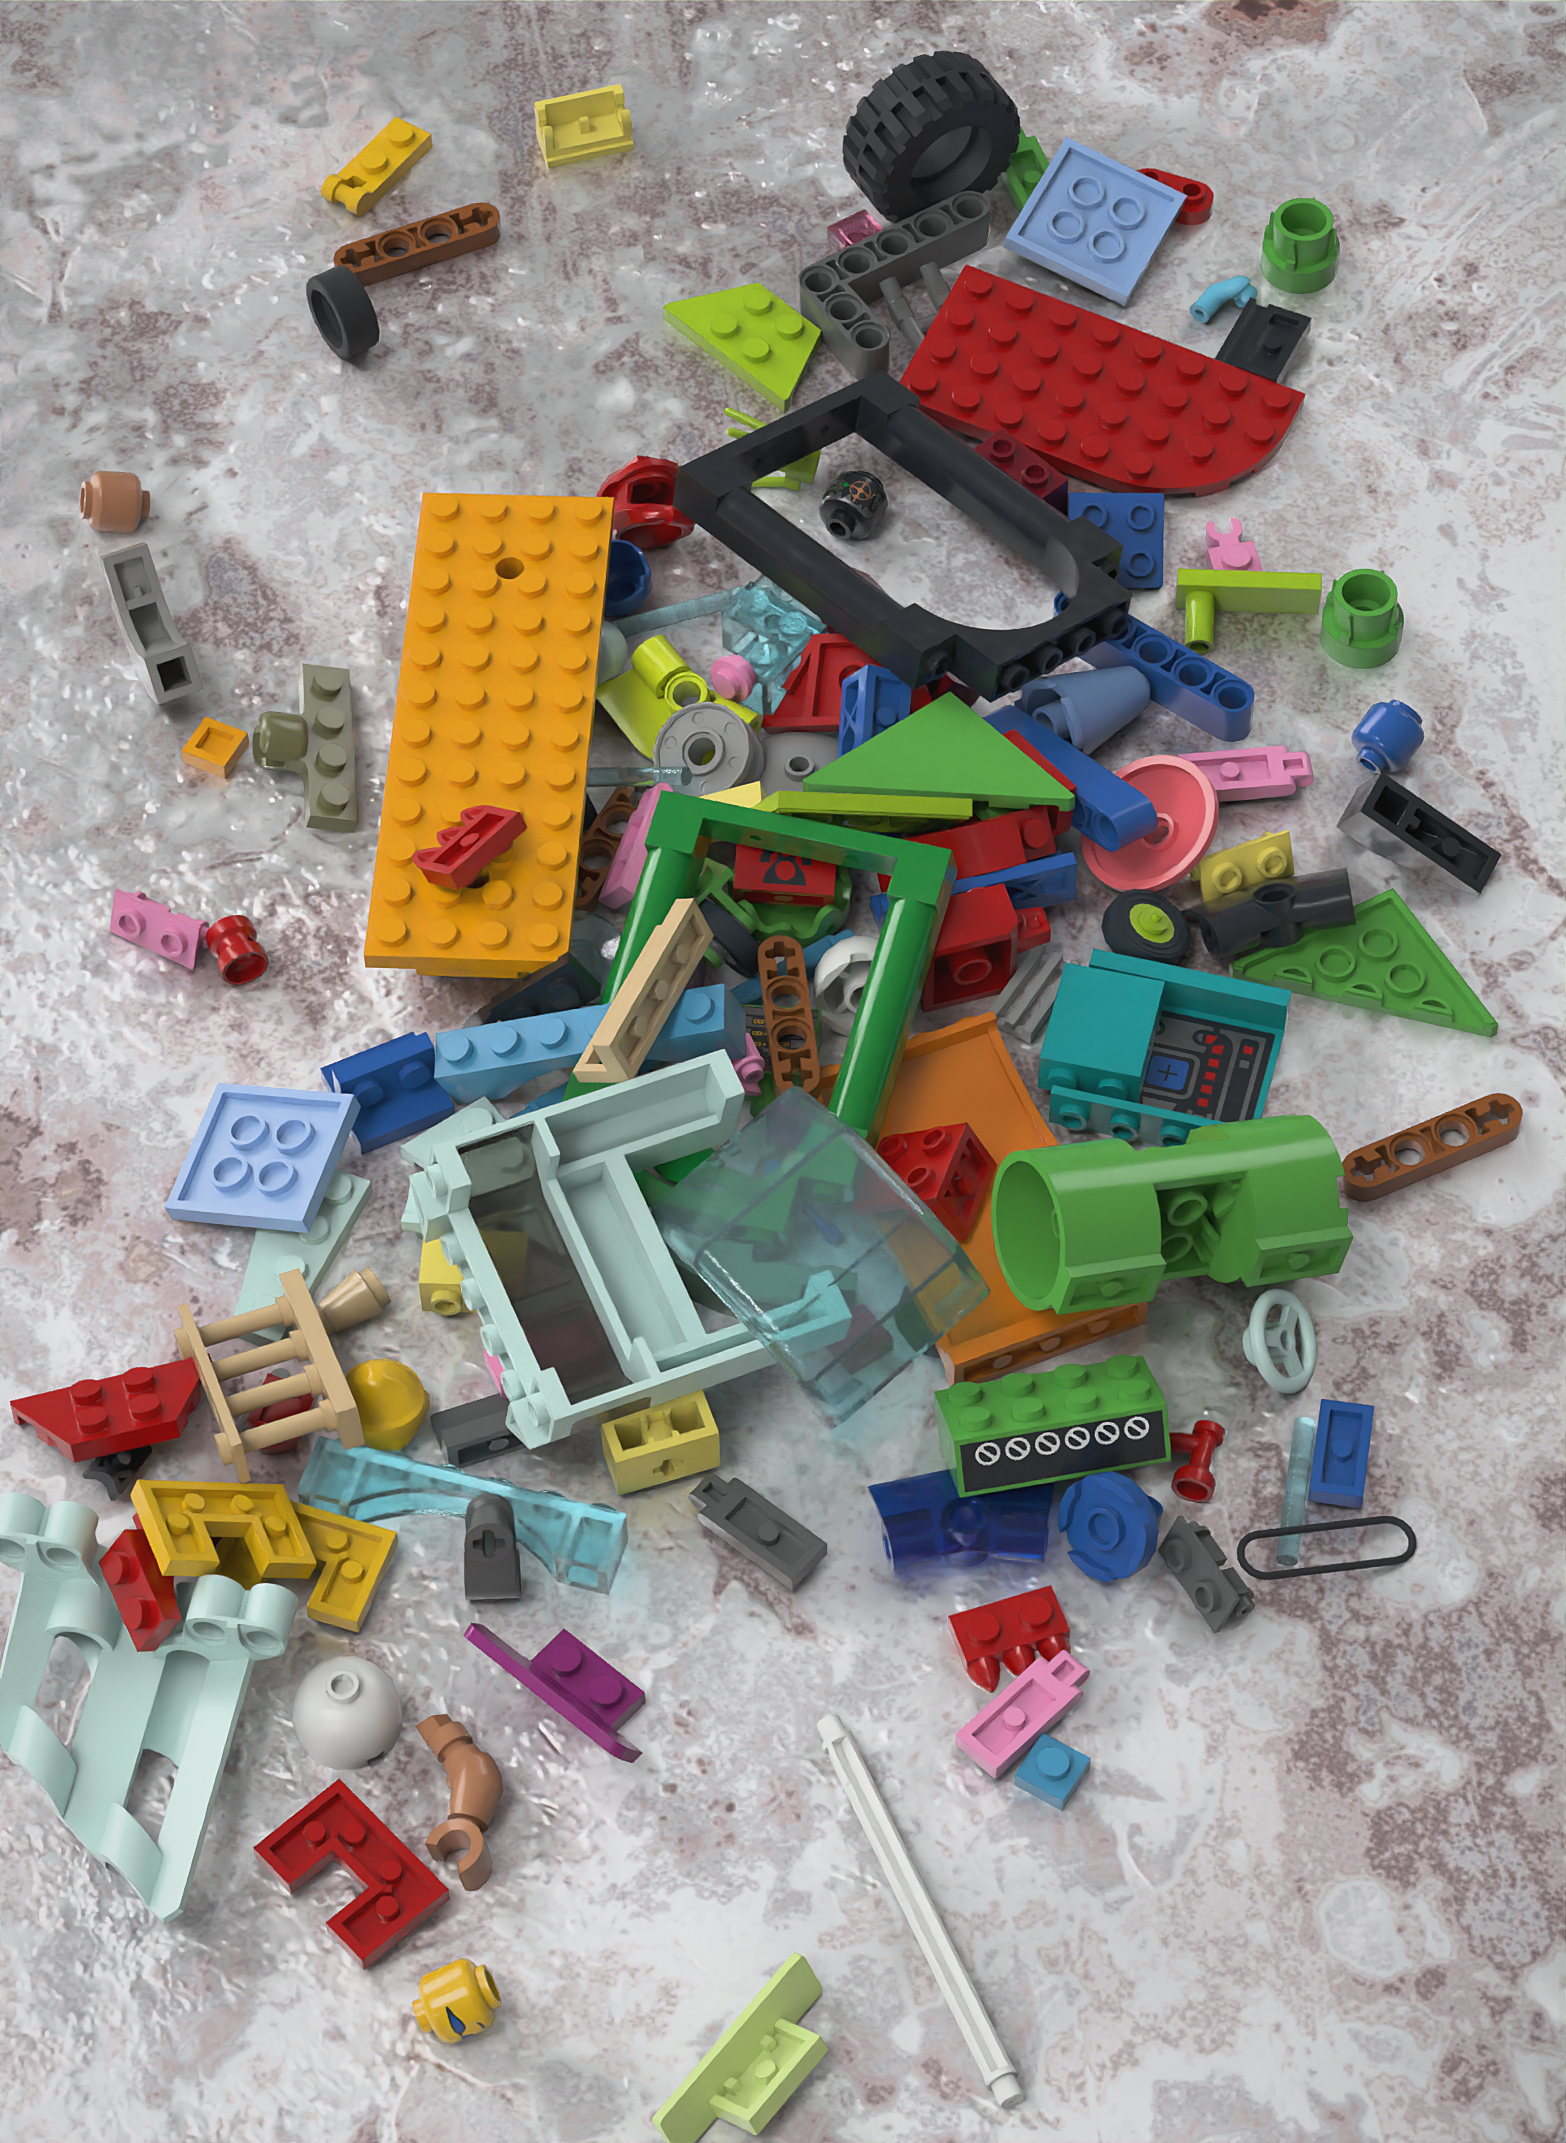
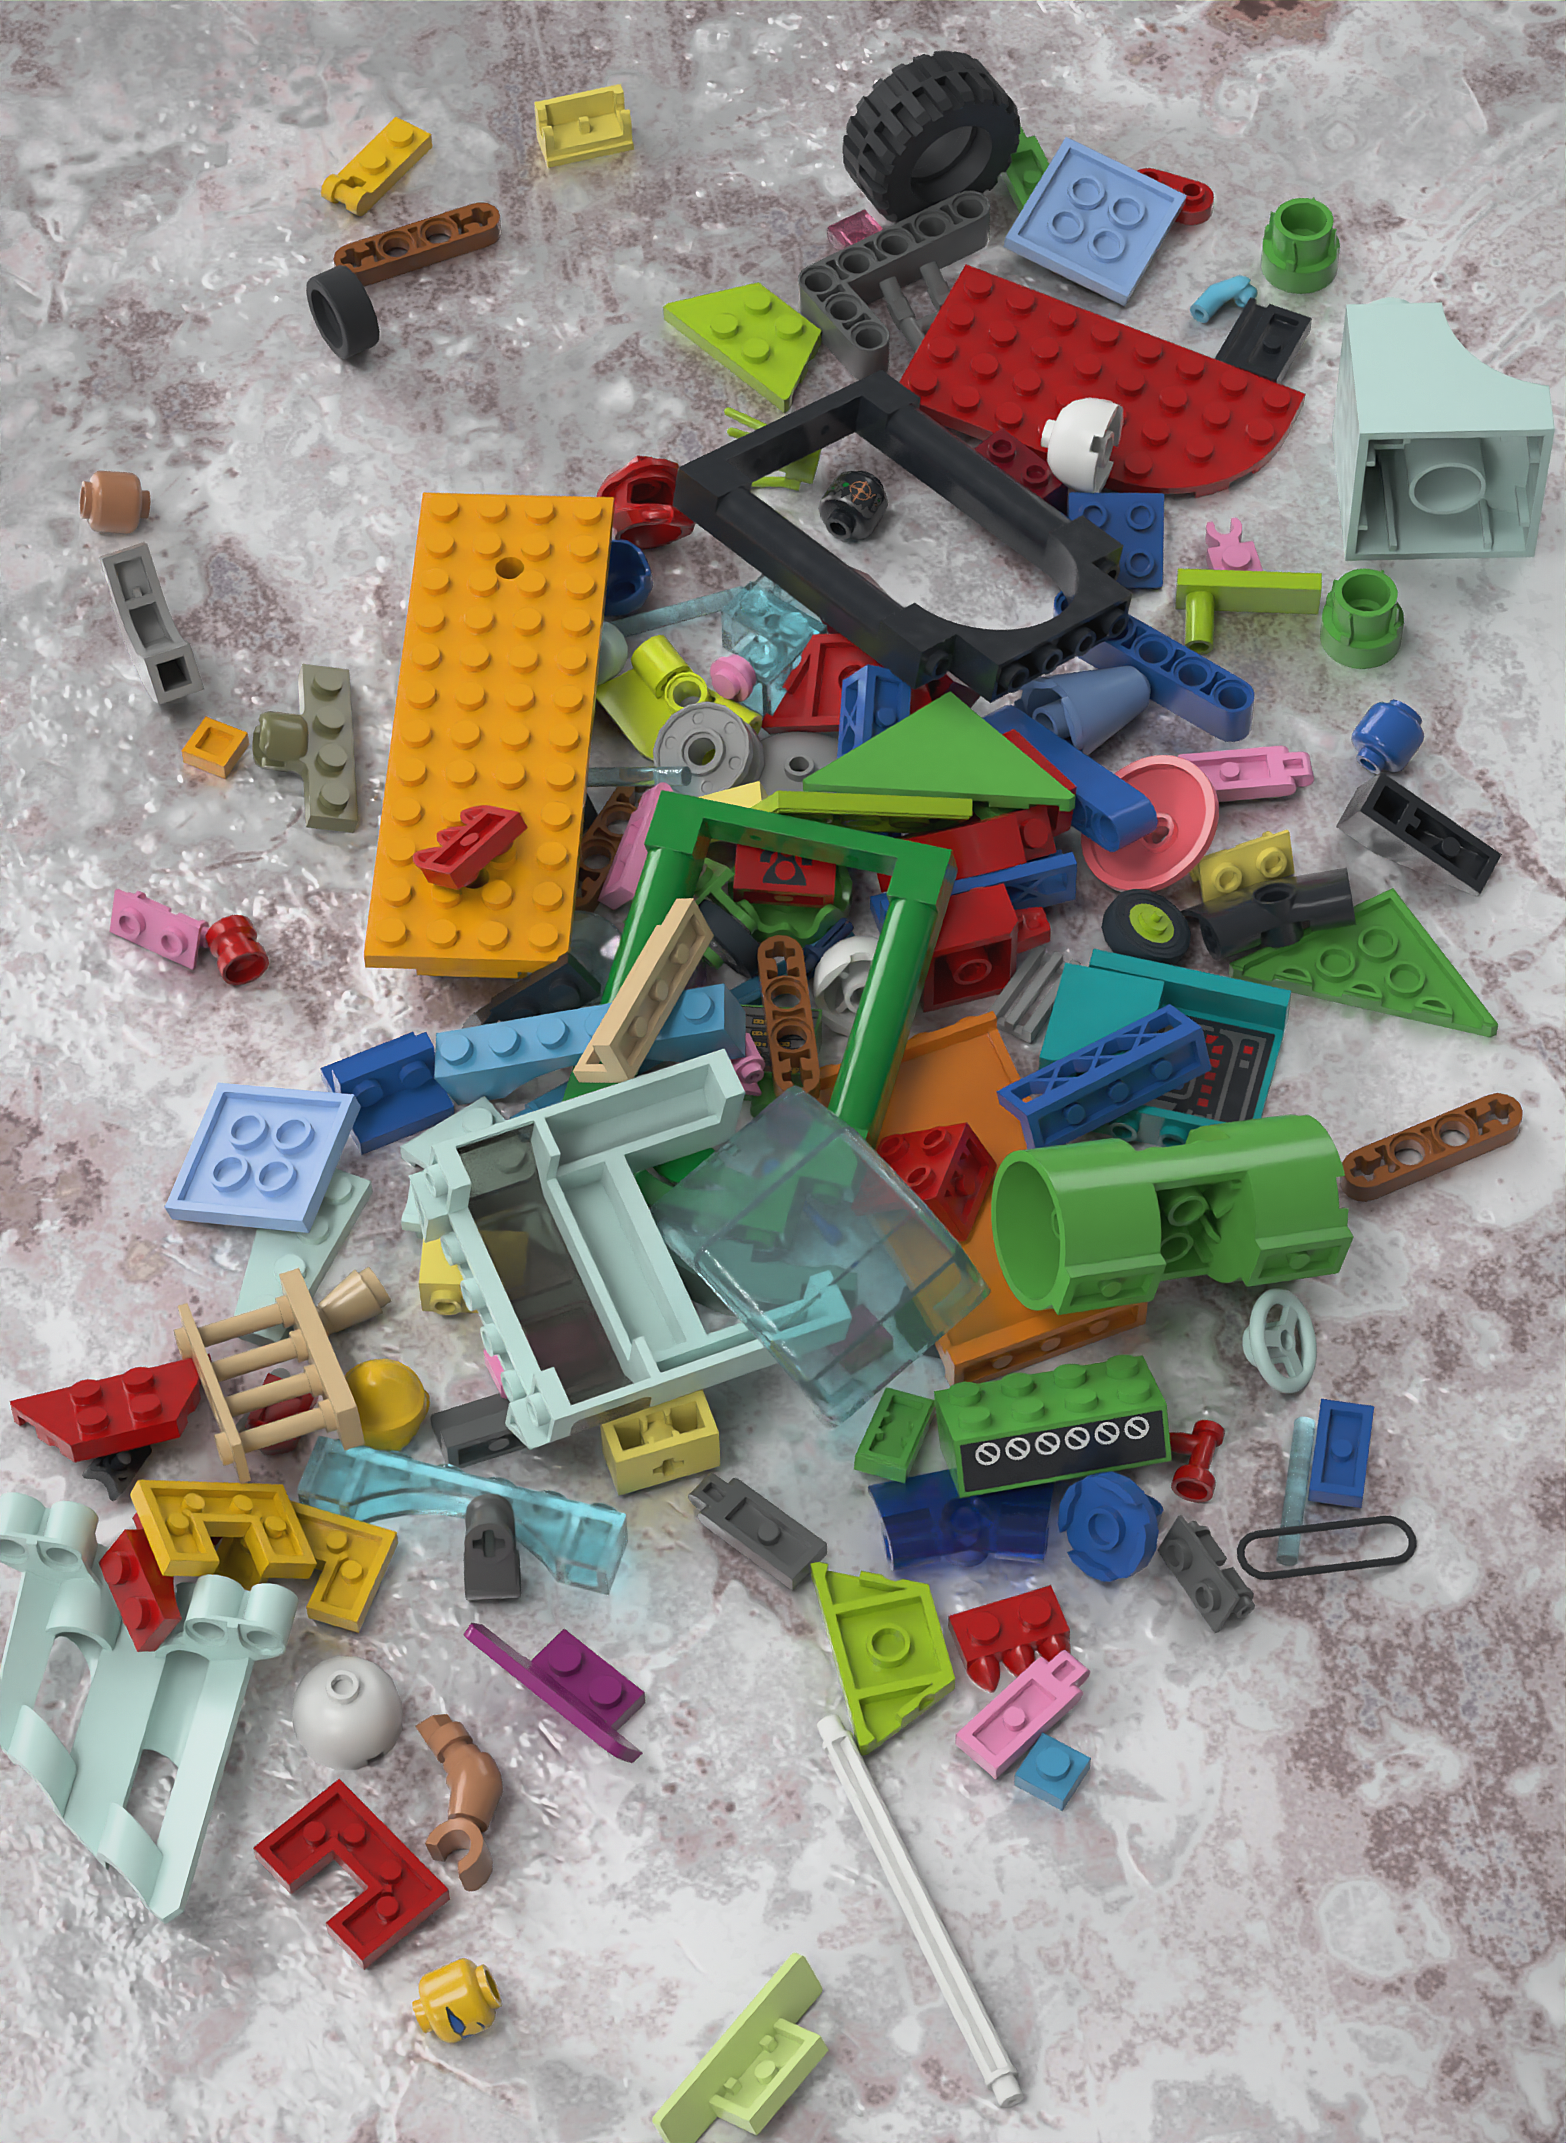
(814, 953): none -> dark blue piece
(883, 1650): none -> lime wing
(895, 1435): none -> bright green plate
(1082, 443): none -> white cylinder
(1111, 1081): none -> blue fence
(1434, 442): none -> light aqua brick

